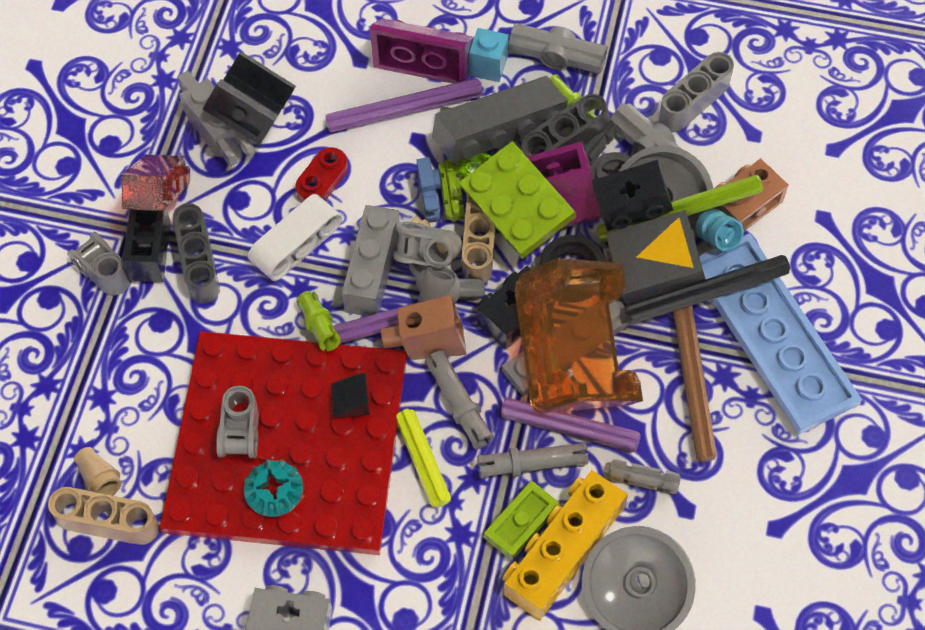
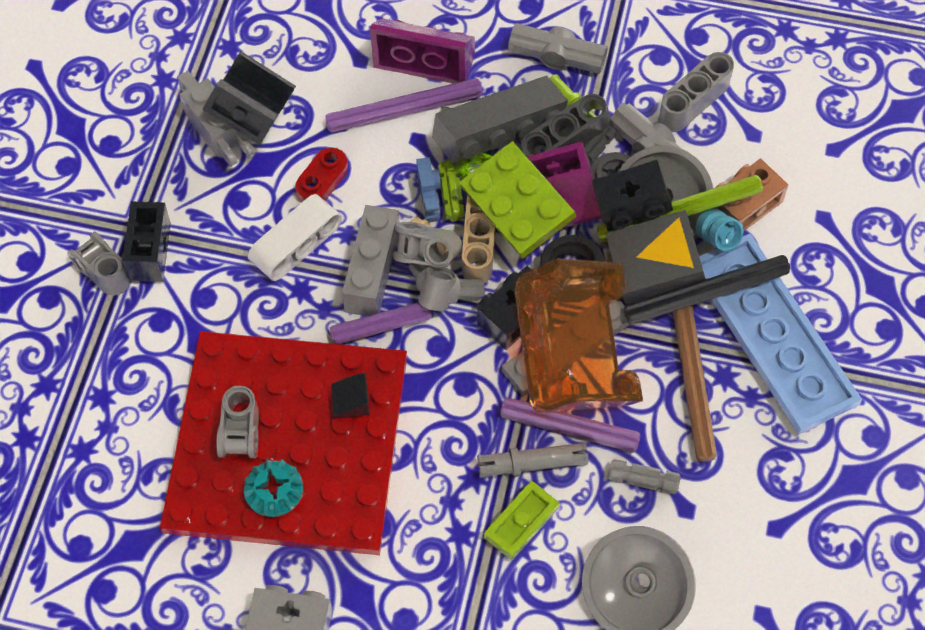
(92, 504): tan beam -> none
(97, 473): tan cone -> none
(154, 182): clear red brick -> none
(199, 266): dark grey beam -> none
(318, 321): lime pin -> none
(423, 458): neon yellow axle -> none
(427, 329): nougat torso -> none
(465, 410): light grey pin -> none
(488, 54): medium azure brick -> none
(564, 545): yellow brick -> none

